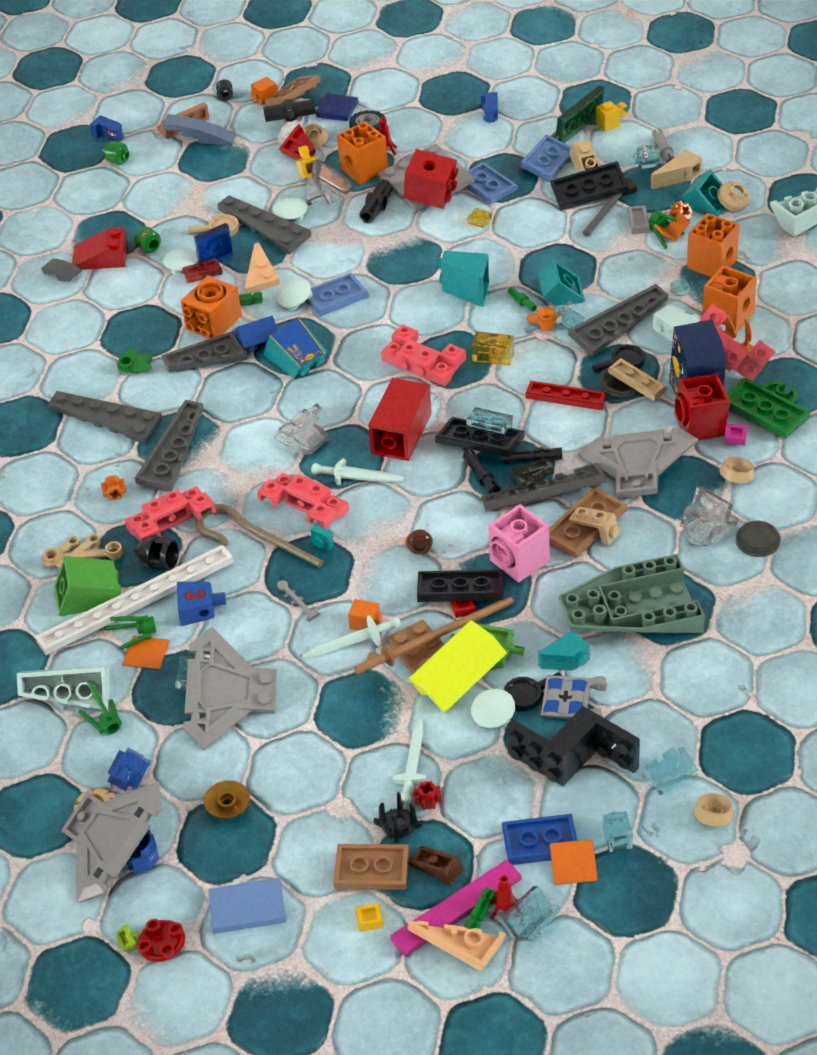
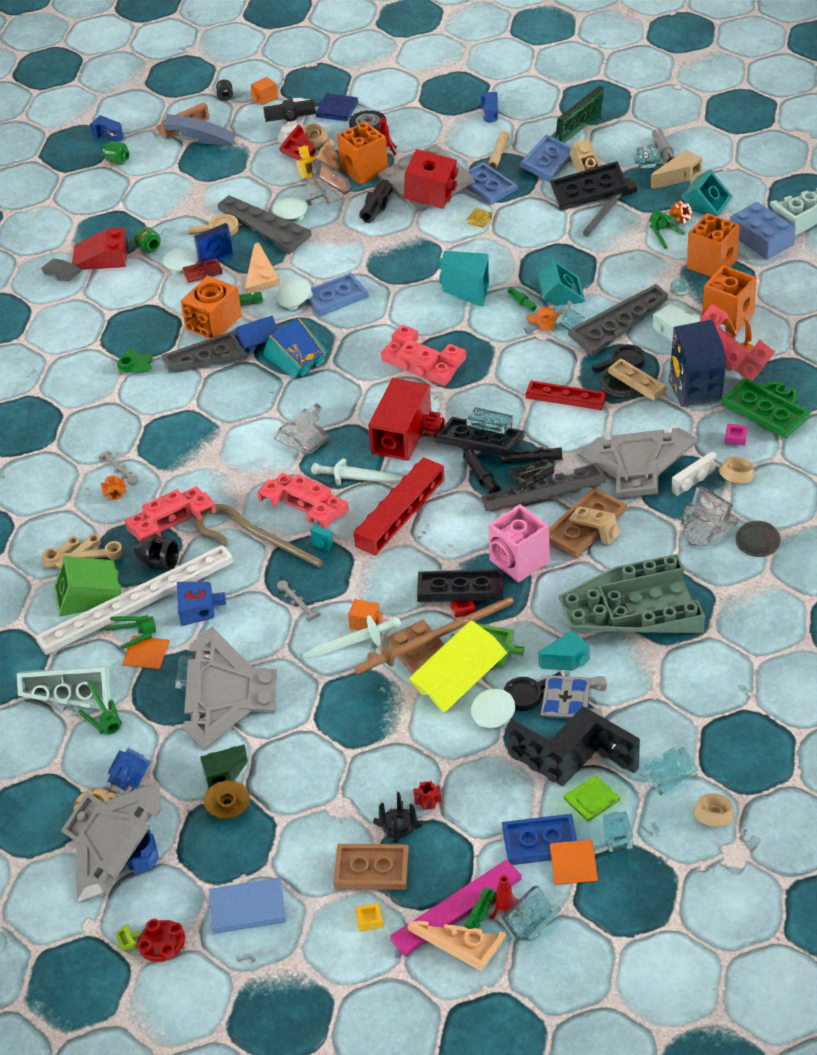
(132, 479): none -> light grey piece
(133, 422): dark grey wing -> none
(168, 455): dark grey wing -> none
(224, 764): none -> dark green slope
(293, 90): medium nougat plate -> none
(328, 155): none -> light nougat wing
(398, 506): none -> red brick
(410, 776): light aqua sword -> none
(419, 541): reddish brown animal -> none
(432, 423): none -> red gear
(437, 864): reddish brown slope -> none
(493, 348): clear yellow brick -> none
(500, 145): none -> tan piece
(591, 798): none -> clear neon green piece
(609, 115): yellow brick -> none
(638, 219): light grey tile -> none
(674, 229): orange bracket -> none
(693, 474): none -> white hinge
(702, 406): red brick -> none
(732, 200): tan piece -> none
(763, 230): none -> medium blue brick

